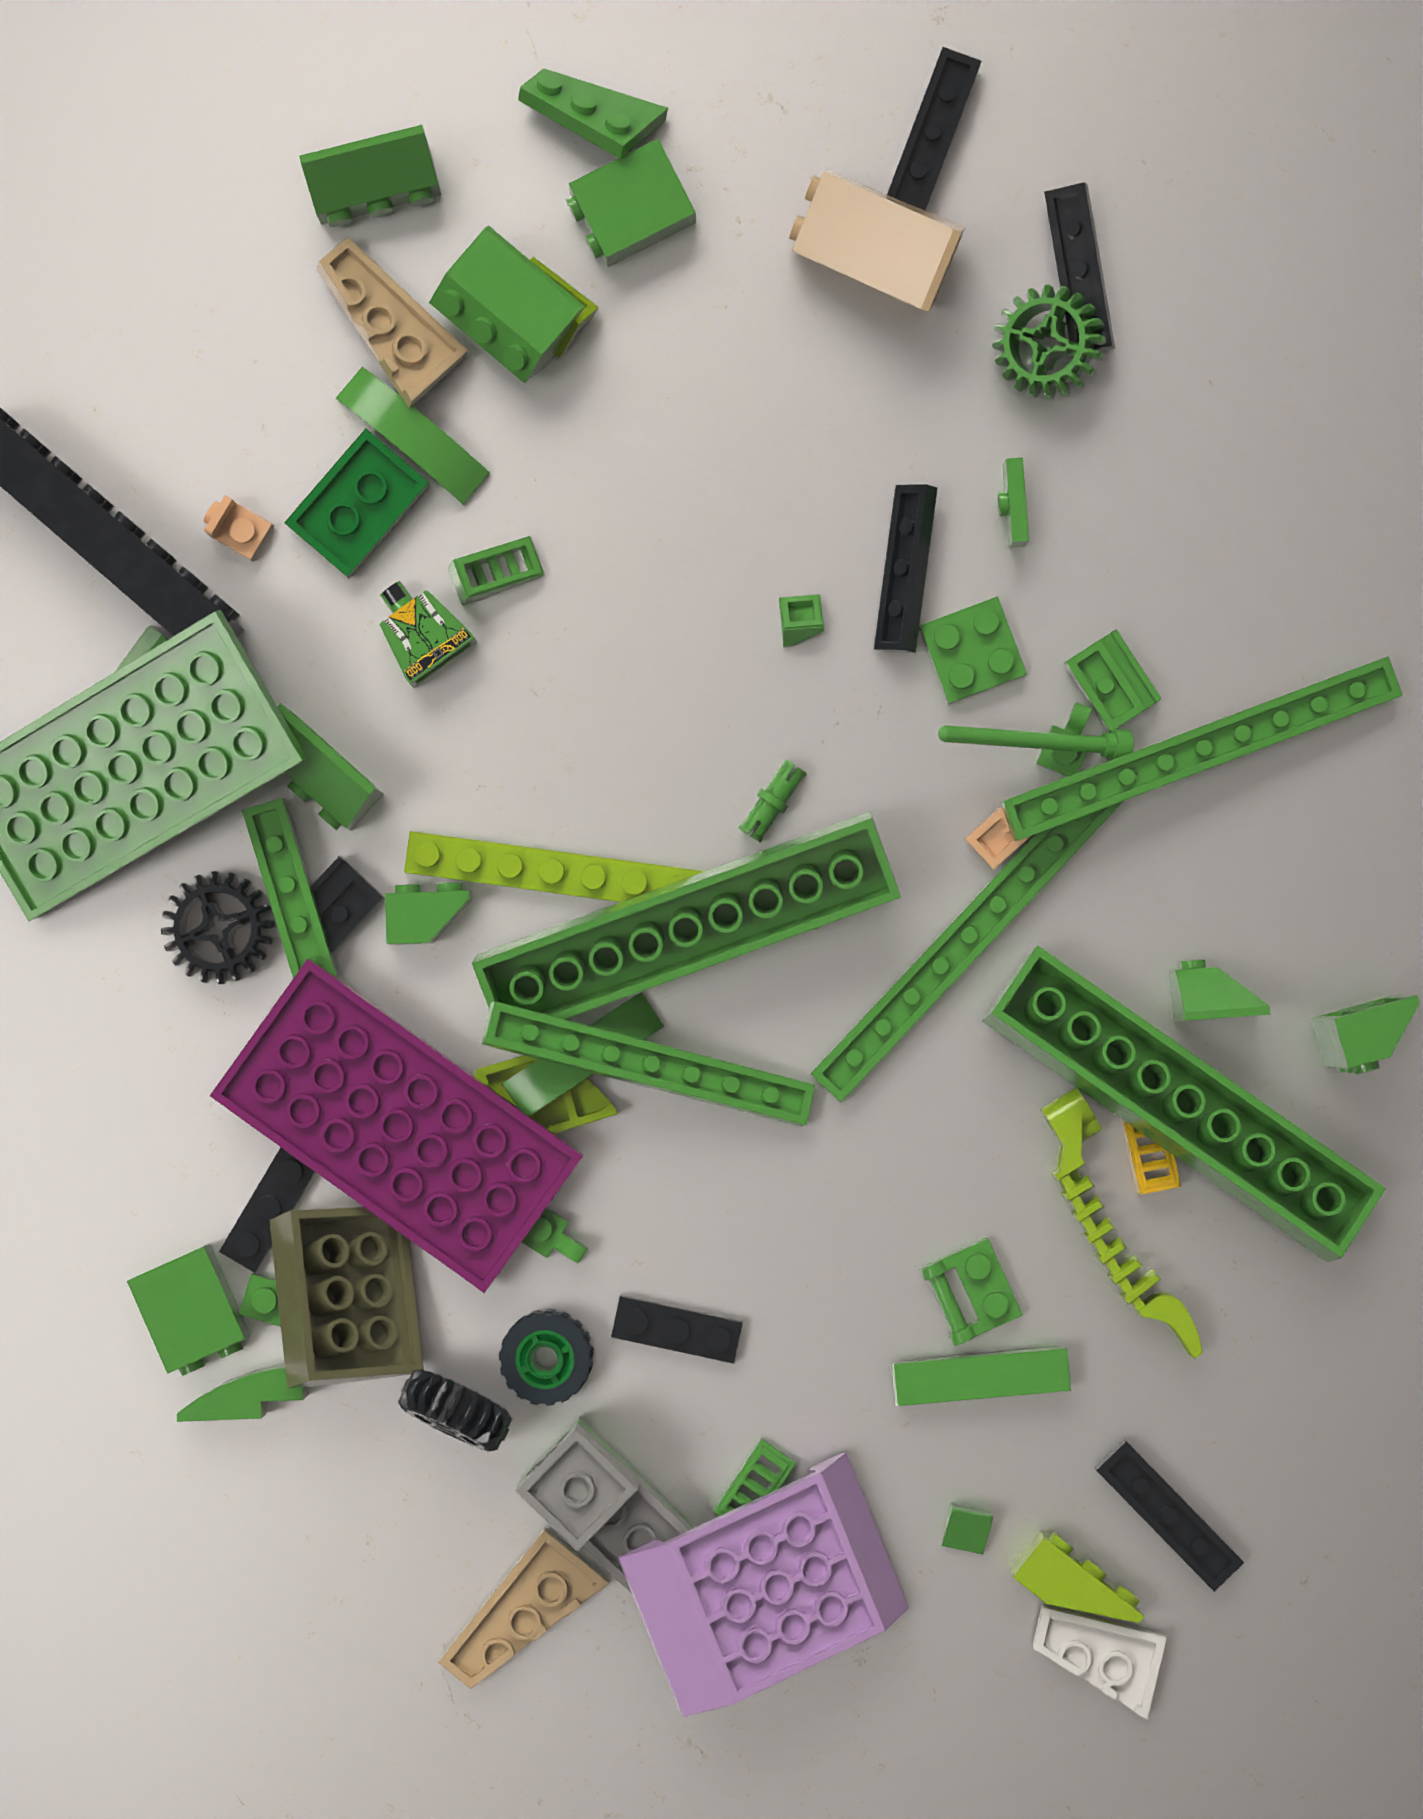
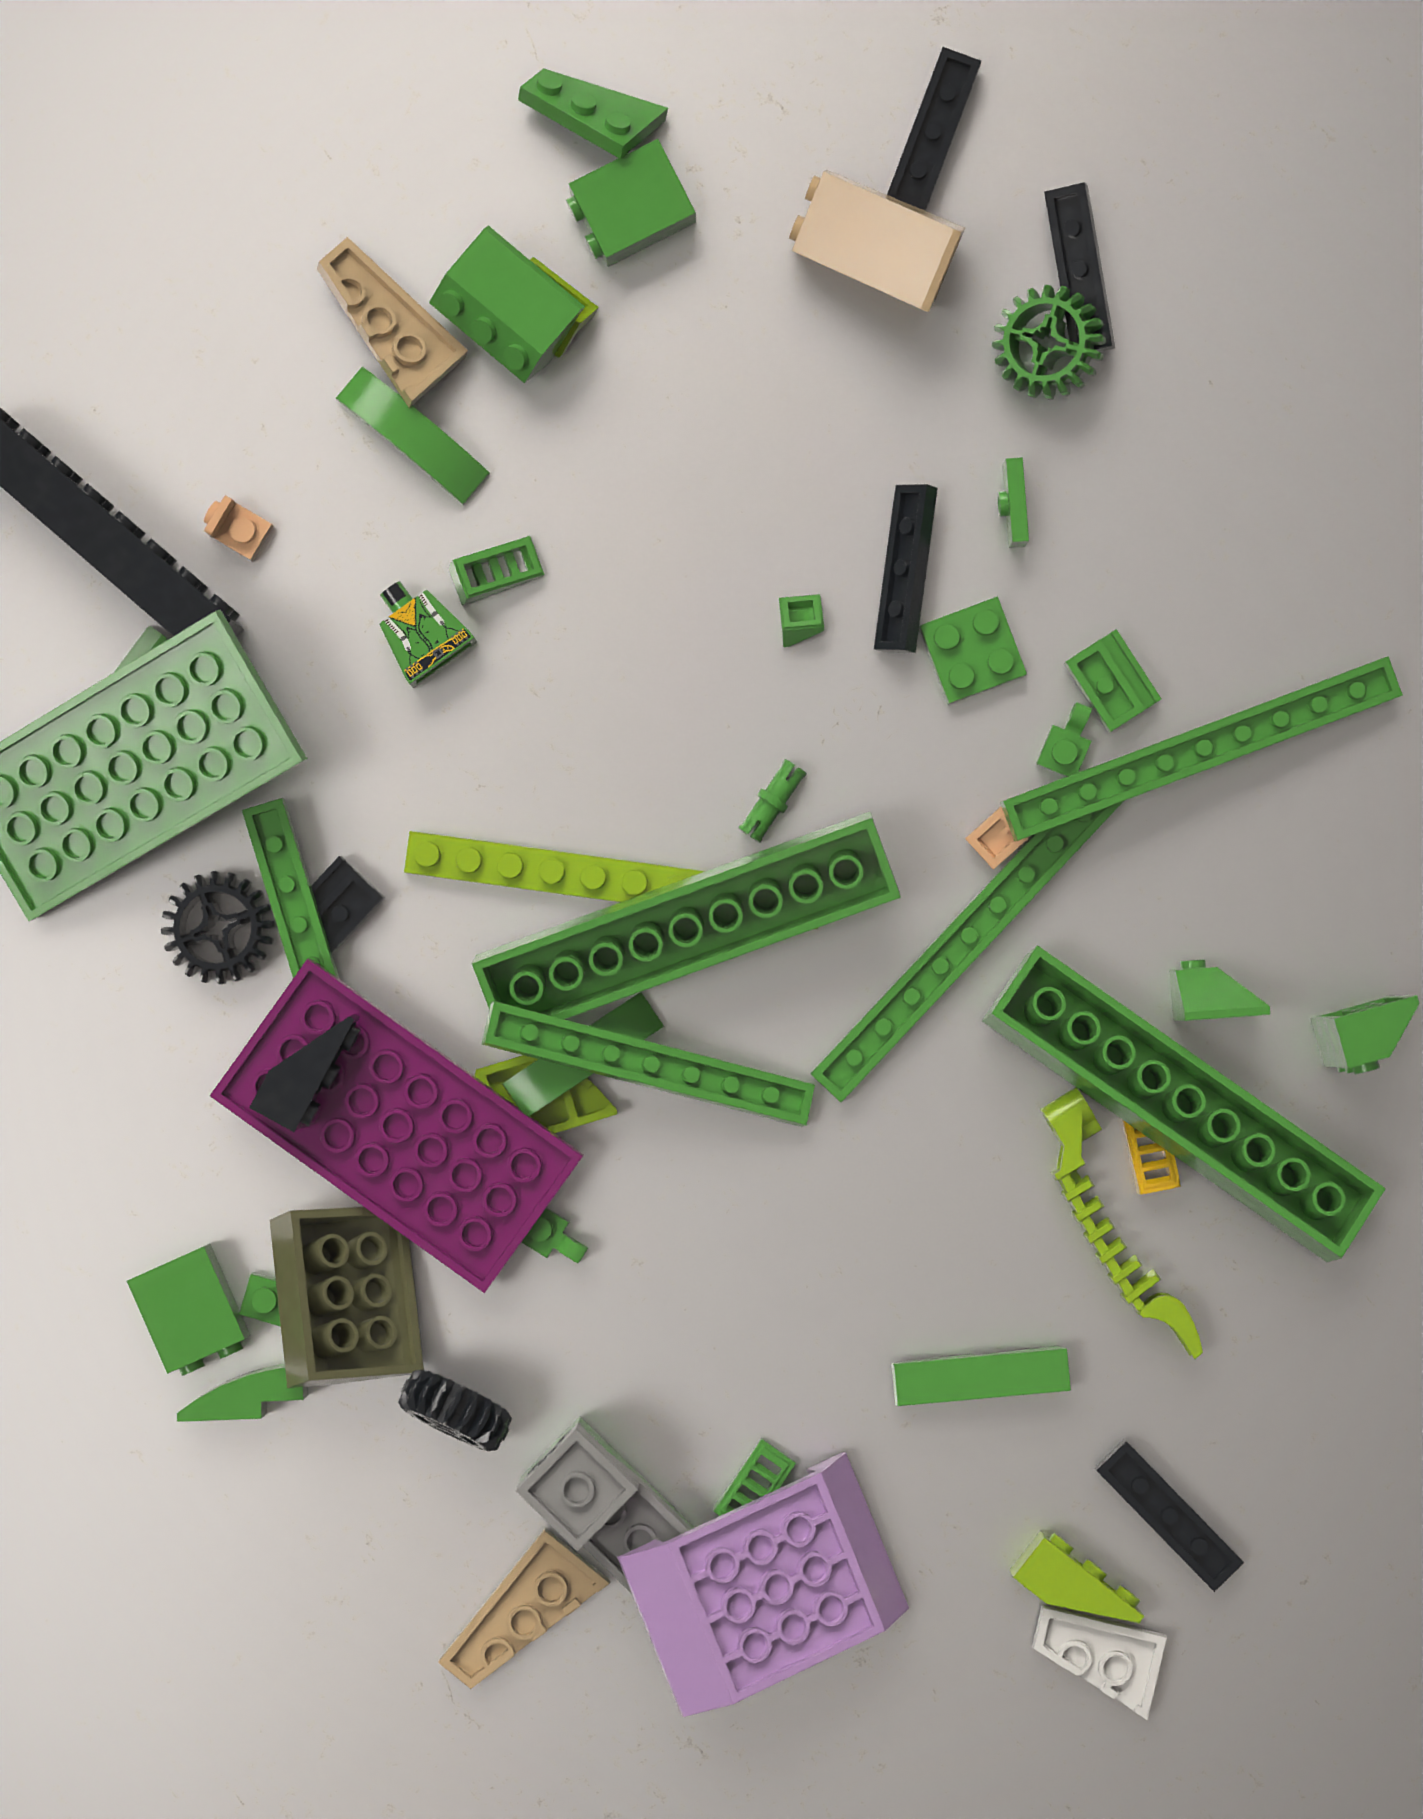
(274, 1196): black plate -> none
(294, 1084): none -> black slope
(328, 778): bright green slope -> none
(357, 503): green plate -> none
(371, 176): bright green slope -> none
(422, 916): bright green slope -> none
(527, 1375): black wheel -> none
(677, 1329): black plate -> none
(967, 1529): bright green slope -> none
(983, 1284): bright green plate -> none
(1109, 745): bright green piece -> none

